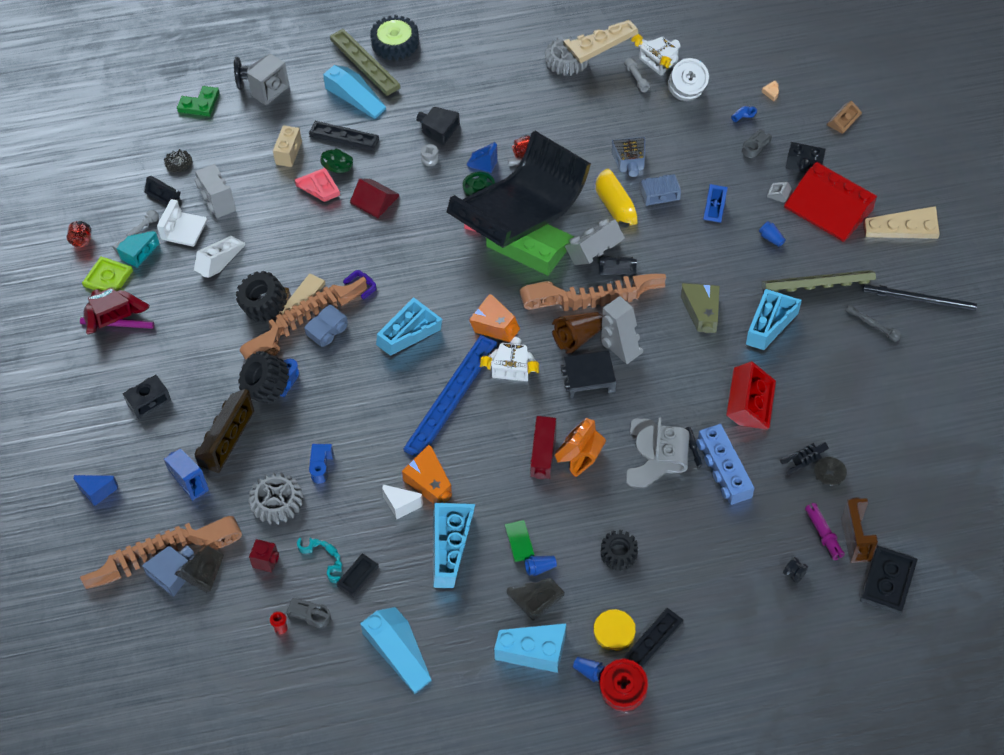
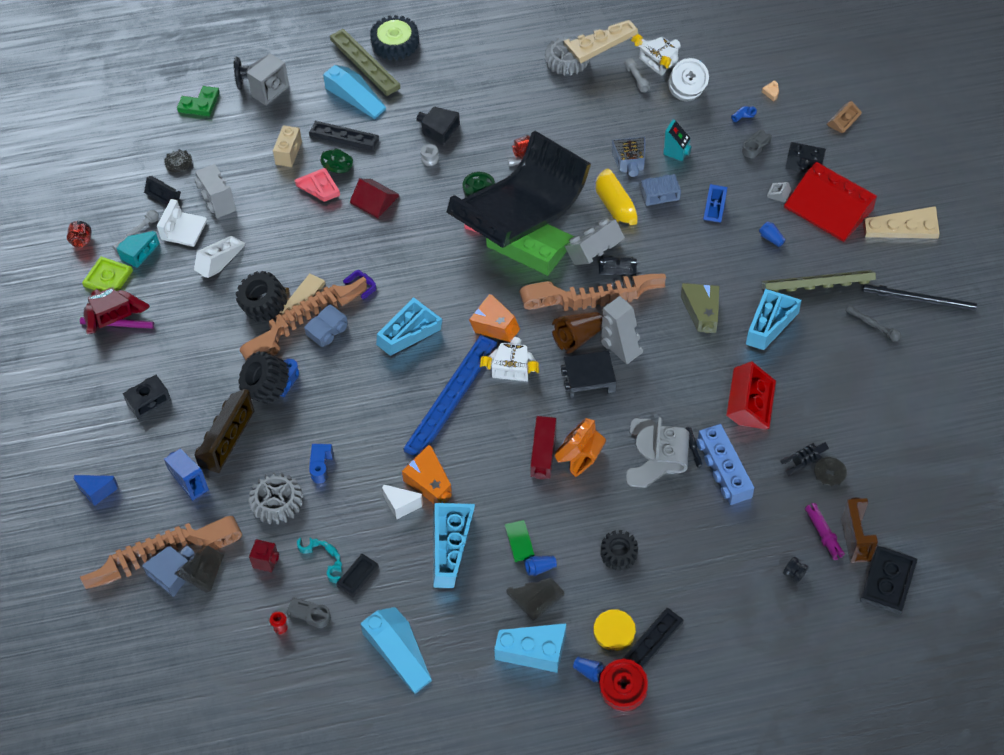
(484, 158): blue slope -> none
(676, 141): none -> teal slope

